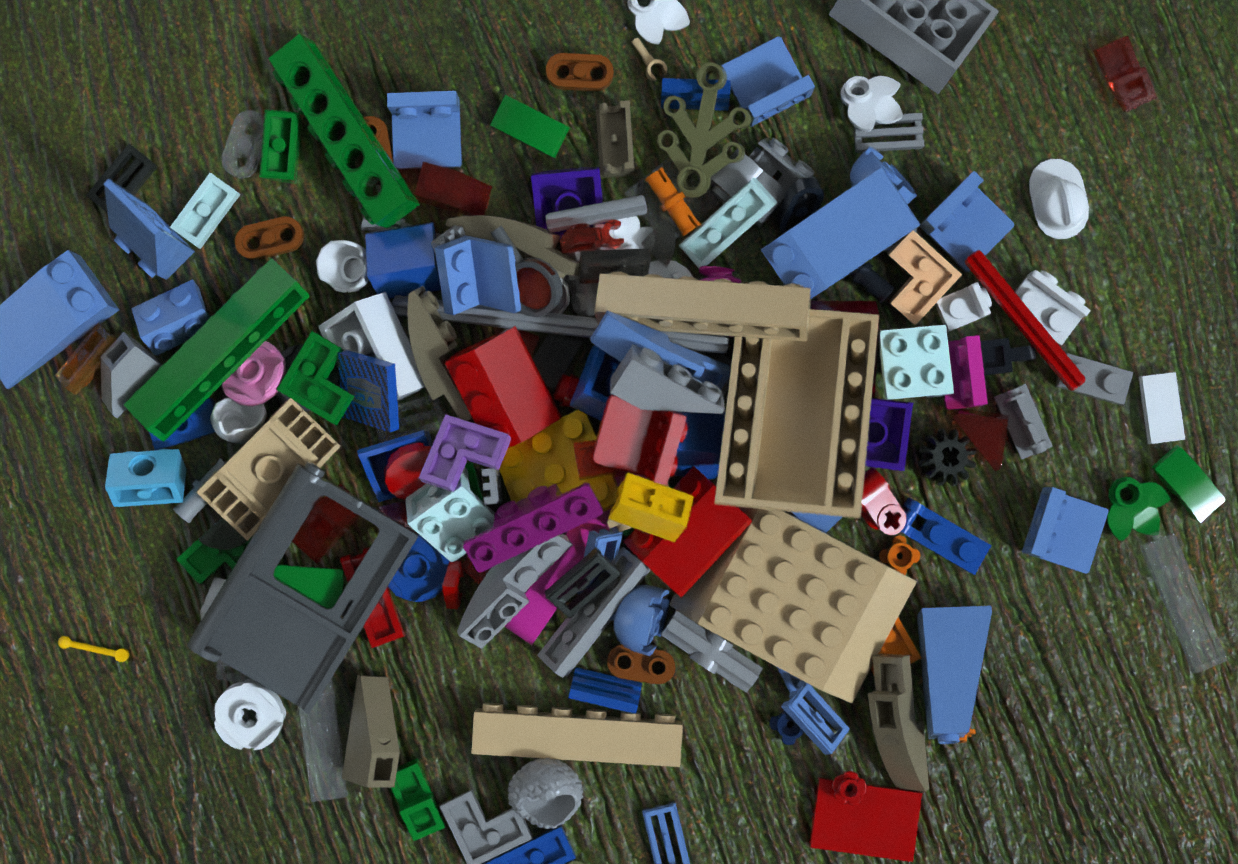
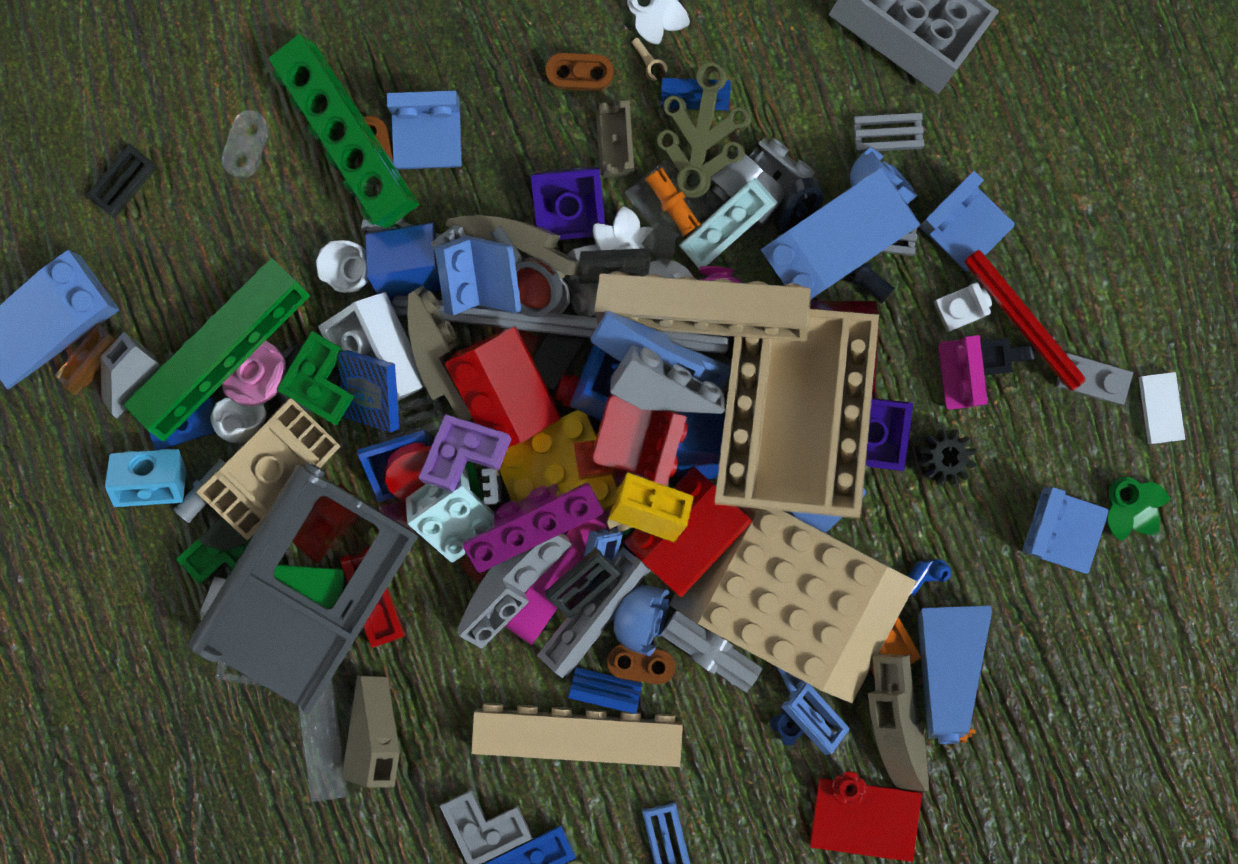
(120, 655): yellow hinge -> none
(144, 232): medium blue slope -> none
(171, 317): medium blue bracket -> none
(205, 210): light aqua plate -> none
(249, 734): white plate -> none
(270, 238): dark orange plate -> none
(280, 146): green slope -> none
(417, 801): green slope -> none
(420, 573): blue tile -> none
(450, 585): red tile -> none
(452, 190): clear red slope -> none
(530, 126): green slope -> none
(545, 792): light grey hair -> none
(583, 238): clear red plate -> none
(596, 213): light grey axle -> none
(767, 80): medium blue bracket -> none
(873, 103): white plate -> none
(880, 506): piece -> none
(899, 545): orange plate -> none
(915, 362): light aqua bracket -> none
(929, 276): light nougat plate -> none
(929, 571): none -> blue arm
(944, 537): blue plate -> none
(986, 432): clear red slope -> none
(1023, 422): light grey hinge -> none
(1051, 305): white bracket -> none
(1058, 198): white piece -> none
(1124, 75): clear red slope -> none
(1183, 603): clear tile -> none
(1189, 483): green slope -> none

